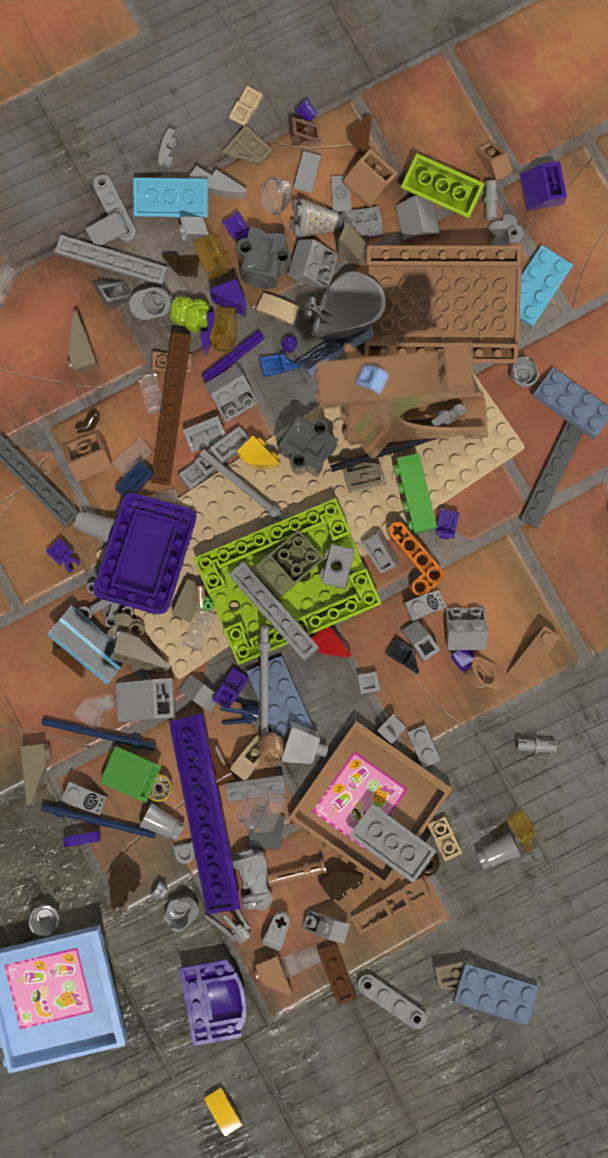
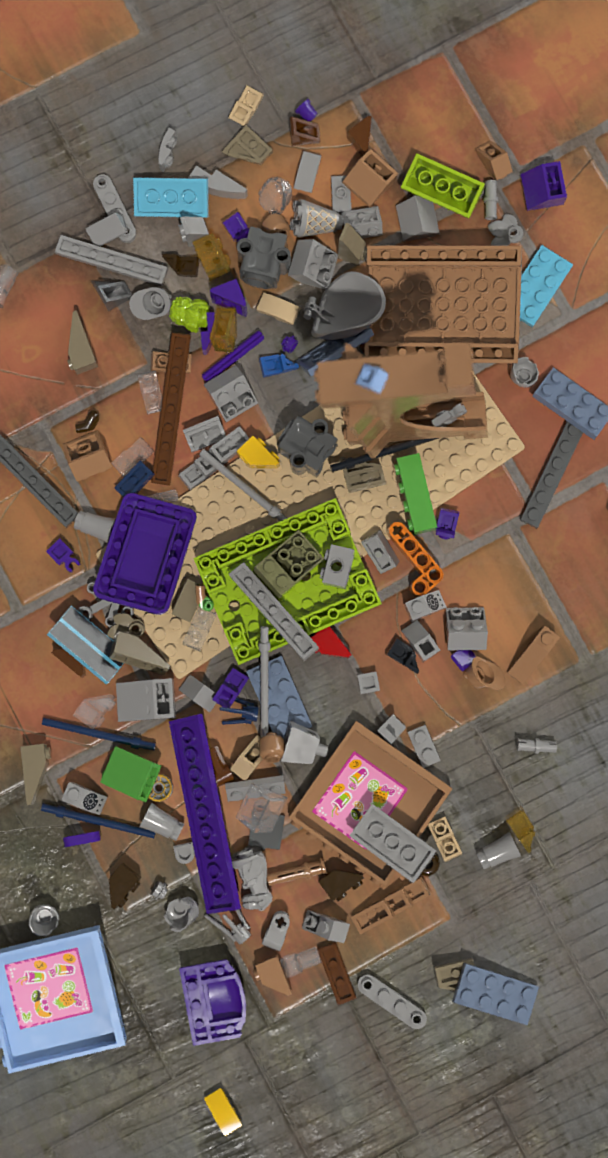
(275, 224): none -> medium nougat head

